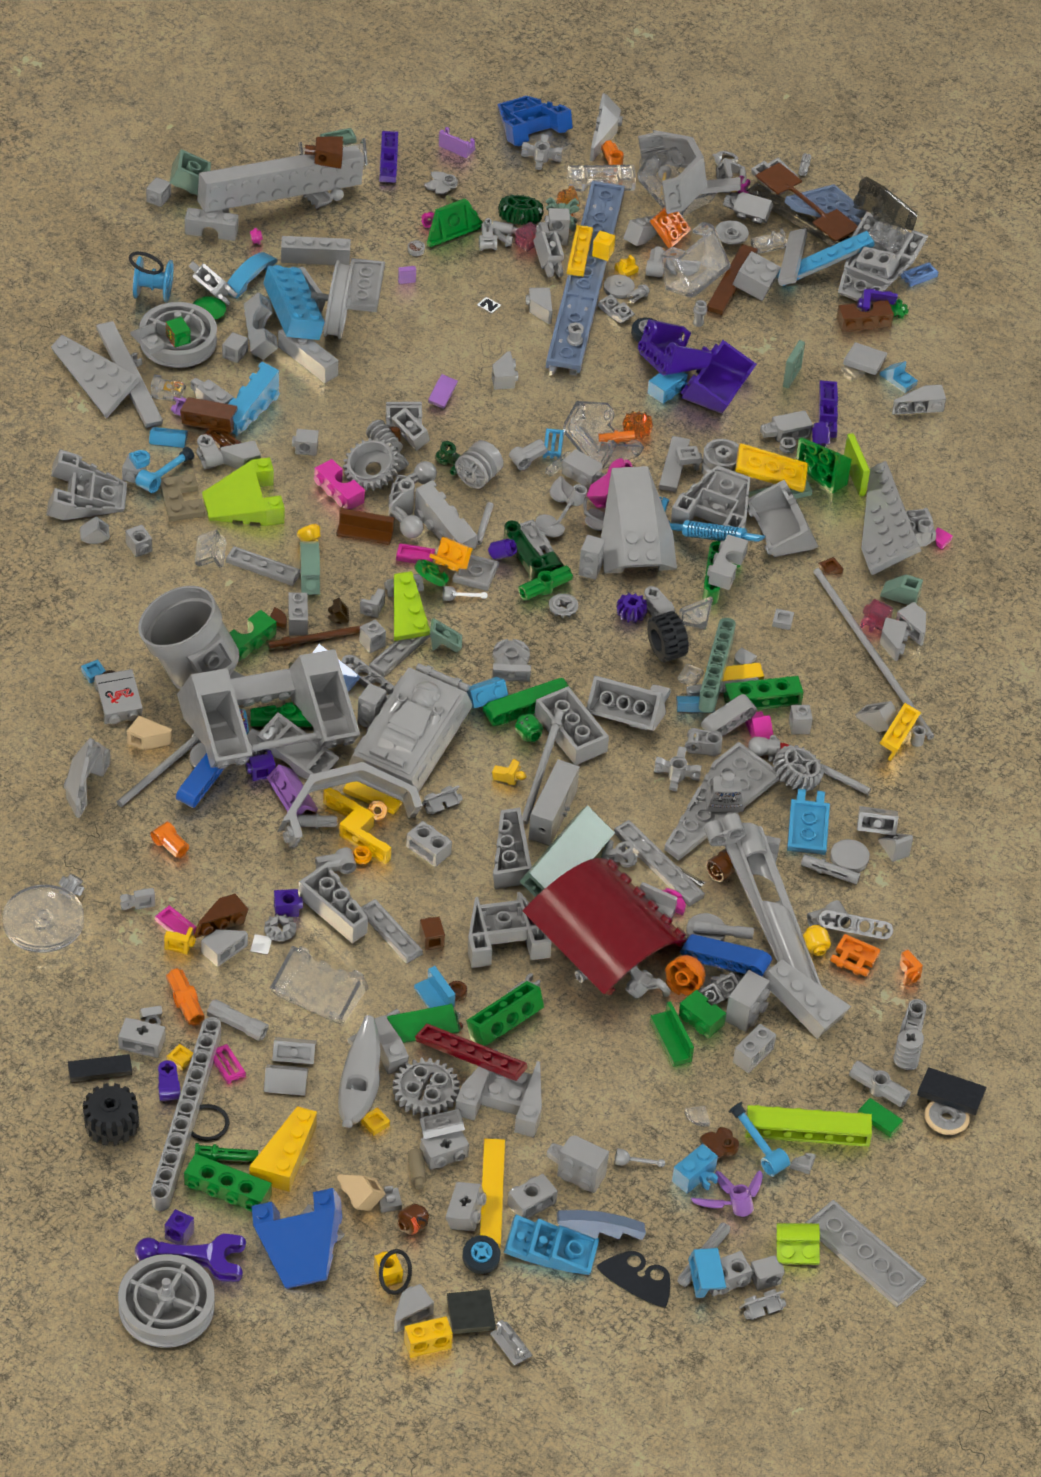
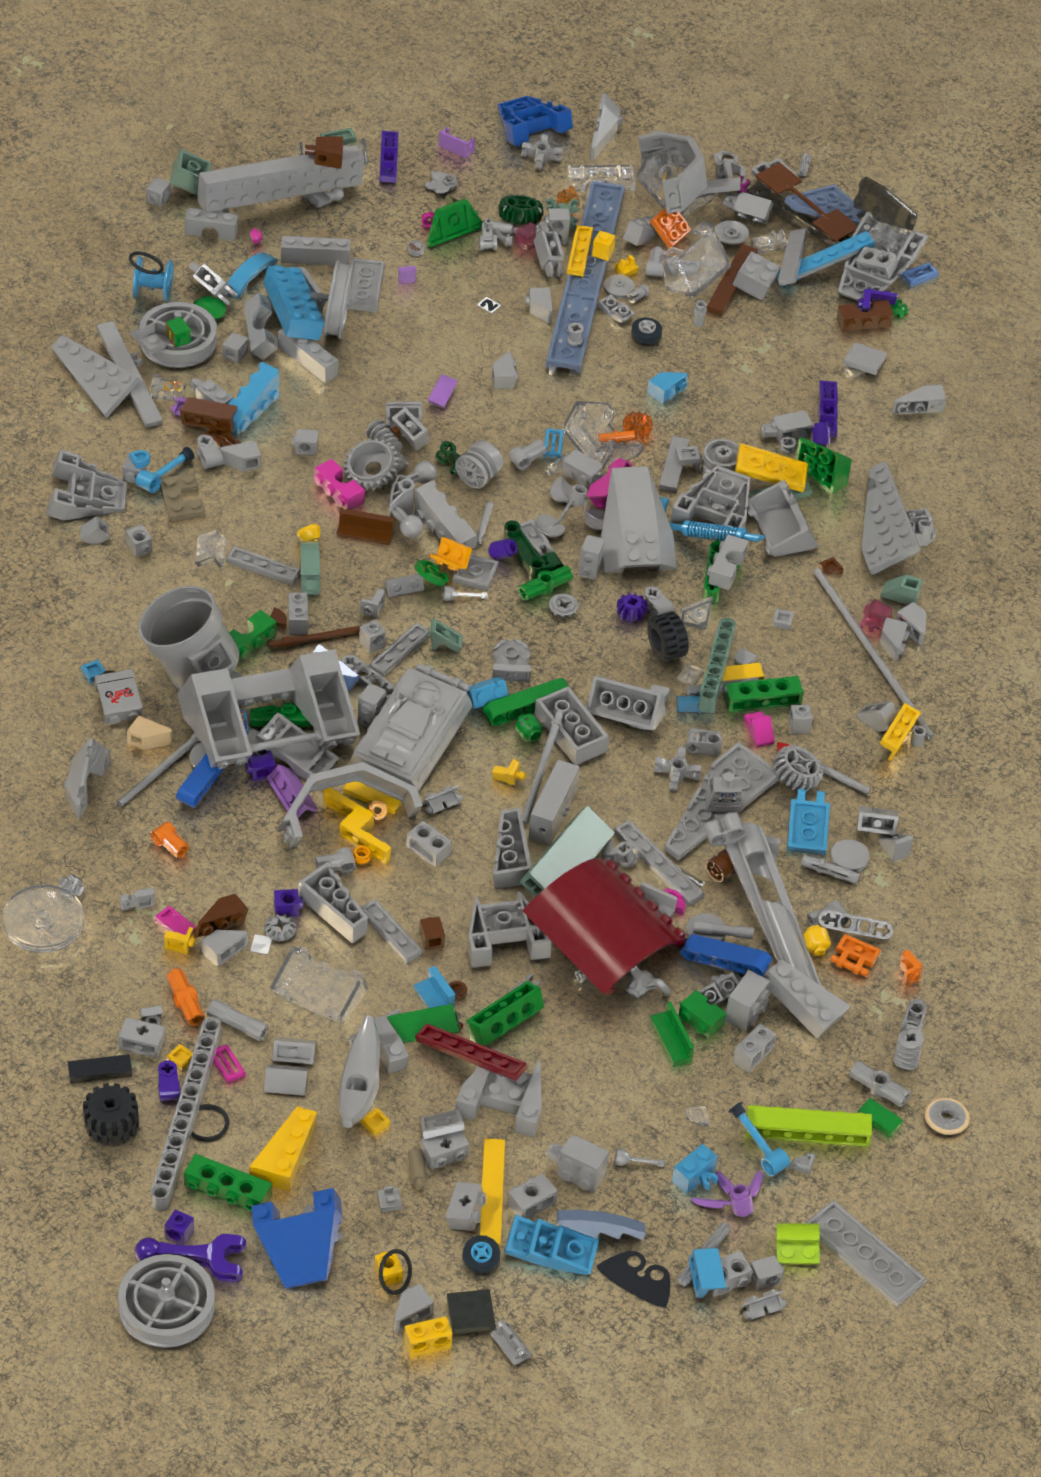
(168, 437): dark azure slope -> none
(226, 1154): green pin -> none
(240, 496): lime wedge -> none
(317, 821): light grey axle -> none
(338, 612): dark brown tile -> none
(362, 1190): tan slope -> none
(408, 609): lime wing -> none
(412, 1219): reddish brown head -> none
(413, 553): dark pink tile -> none
(442, 1087): light grey gear -> none
(612, 154): orange piece -> none
(667, 352): dark purple windscreen -> none
(685, 975): orange cylinder -> none
(721, 380): dark purple windscreen -> none
(721, 1142): reddish brown plate -> none
(730, 715): light grey beam -> none
(764, 746): light grey animal -> none
(794, 364): sand green tile -> none
(859, 468): lime tile -> none
(898, 377): dark azure slope -> none
(942, 538): dark pink tile -> none
(951, 1091): black tile -> none

